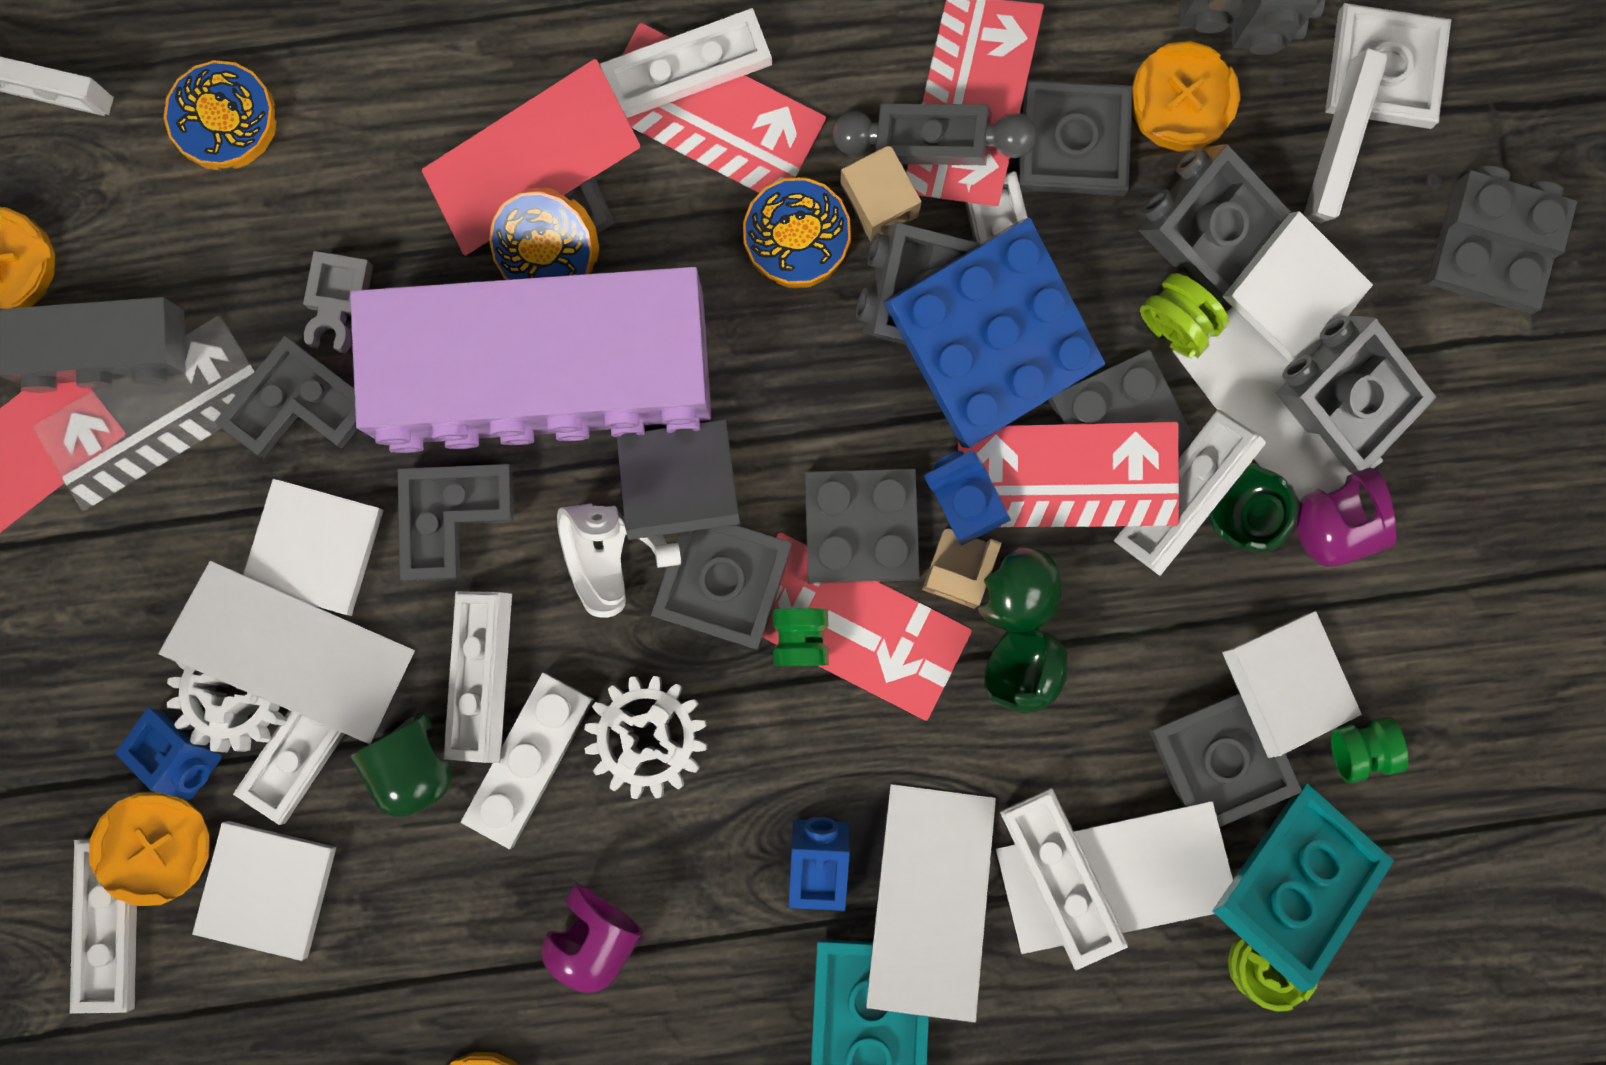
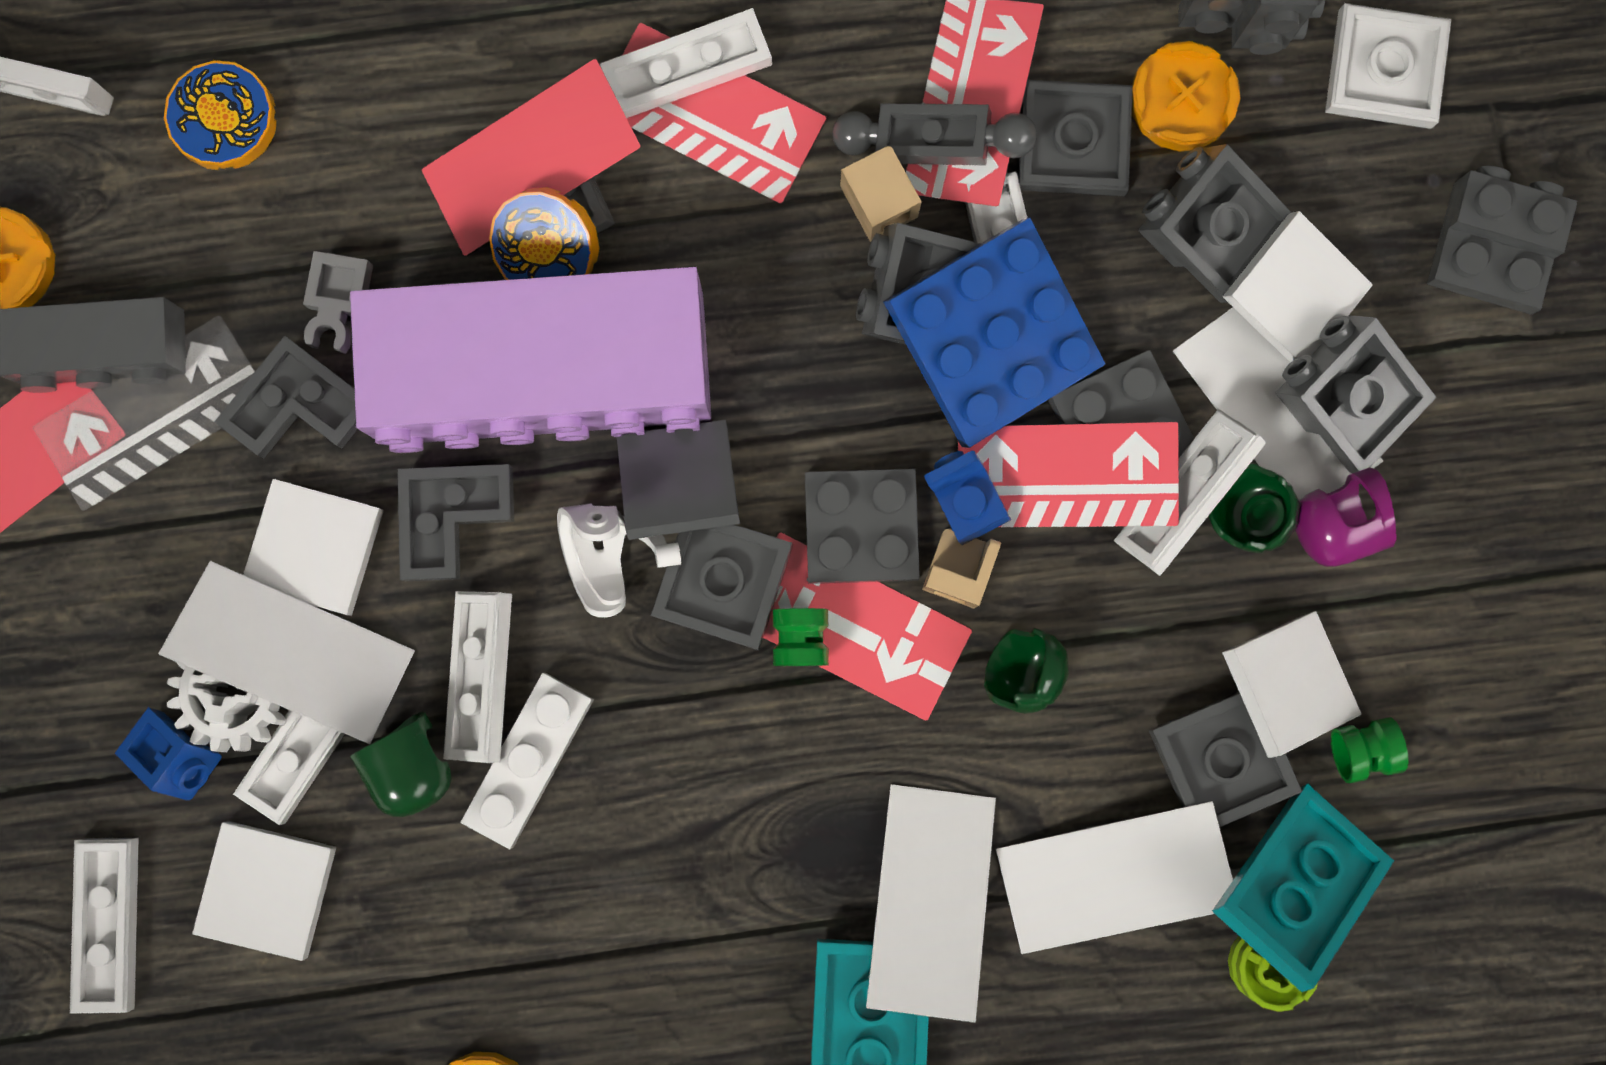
(149, 848): light orange tile -> none
(606, 939): magenta helmet -> none
(632, 758): white gear -> none
(796, 232): tile -> none
(819, 864): blue bracket -> none
(1022, 591): dark green hair -> none
(1064, 879): white tile -> none
(1185, 315): lime wheel -> none
(1345, 136): white tile -> none

